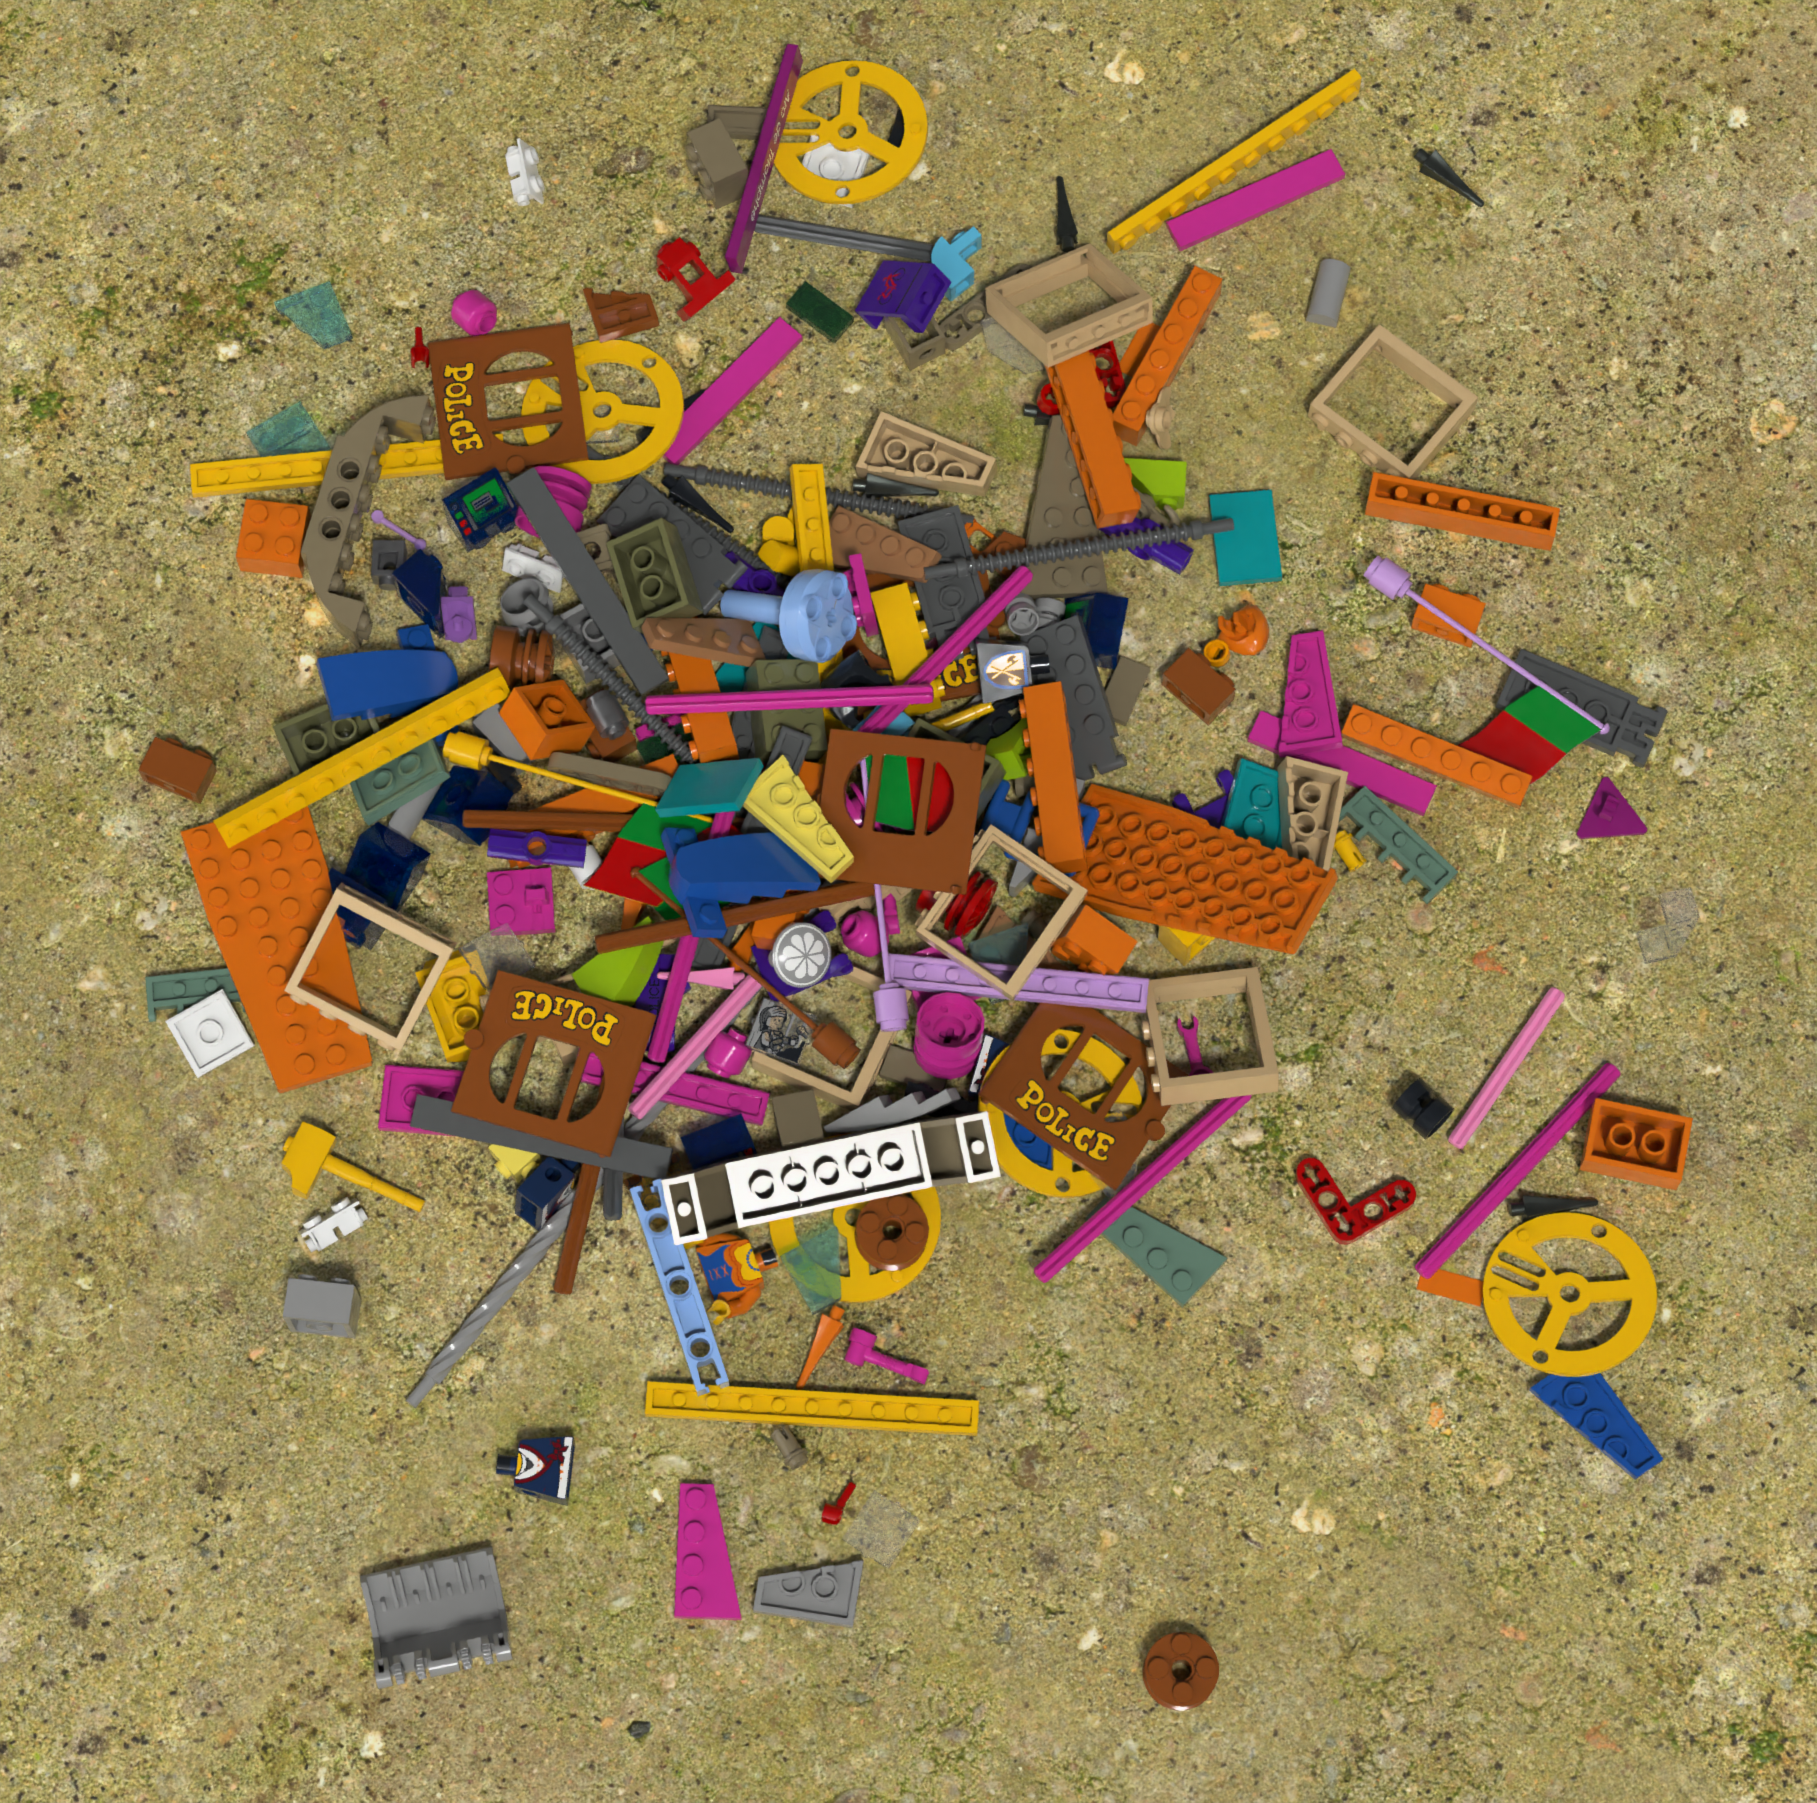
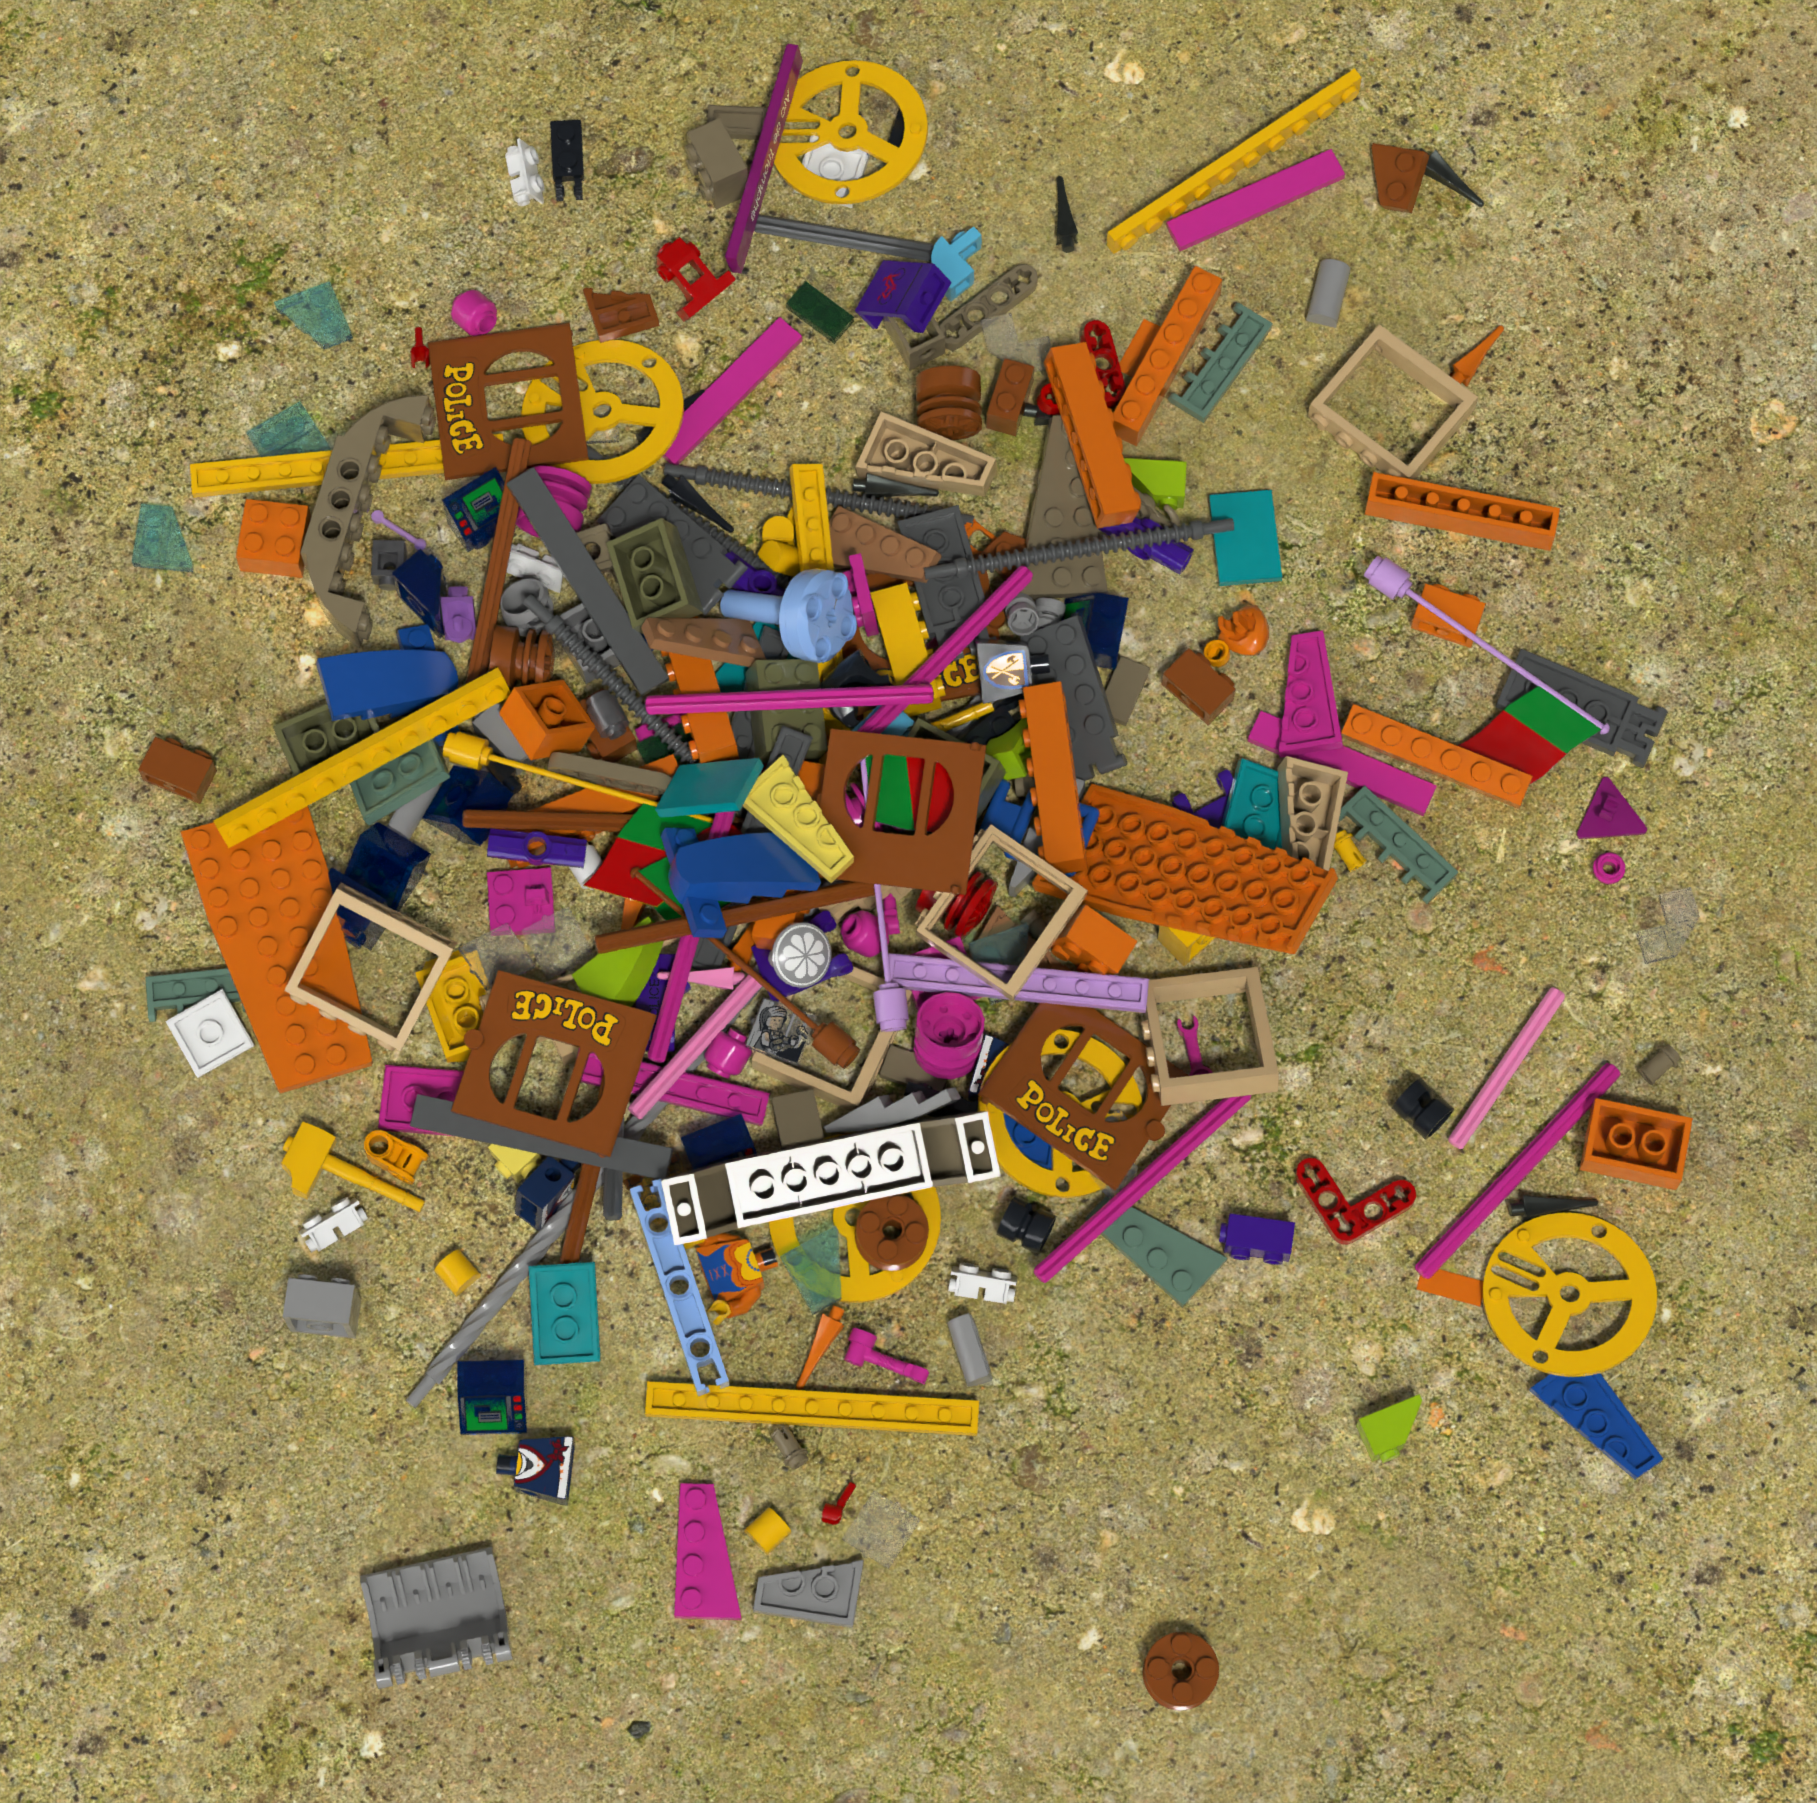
(160, 541): none -> clear light blue wing
(400, 1158): none -> light orange piece
(457, 1272): none -> yellow brick
(492, 1397): none -> clear blue slope
(498, 564): none -> dark orange axle
(557, 943): none -> clear piece
(564, 1313): none -> teal tile
(567, 156): none -> black hinge
(768, 1530): none -> yellow brick
(949, 401): none -> dark orange wheel
(970, 1350): none -> light grey brick
(971, 1278): none -> white hinge
(1010, 397): none -> dark orange brick
(1026, 1225): none -> black wheel
(1129, 314): tan window -> none
(1160, 418): tan plate -> none
(1223, 364): none -> sand green hinge
(1257, 1238): none -> dark purple brick
(1388, 1429): none -> lime slope
(1398, 176): none -> dark orange wing
(1467, 366): none -> orange piece
(1609, 859): none -> dark pink plate
(1659, 1064): none -> dark tan pin

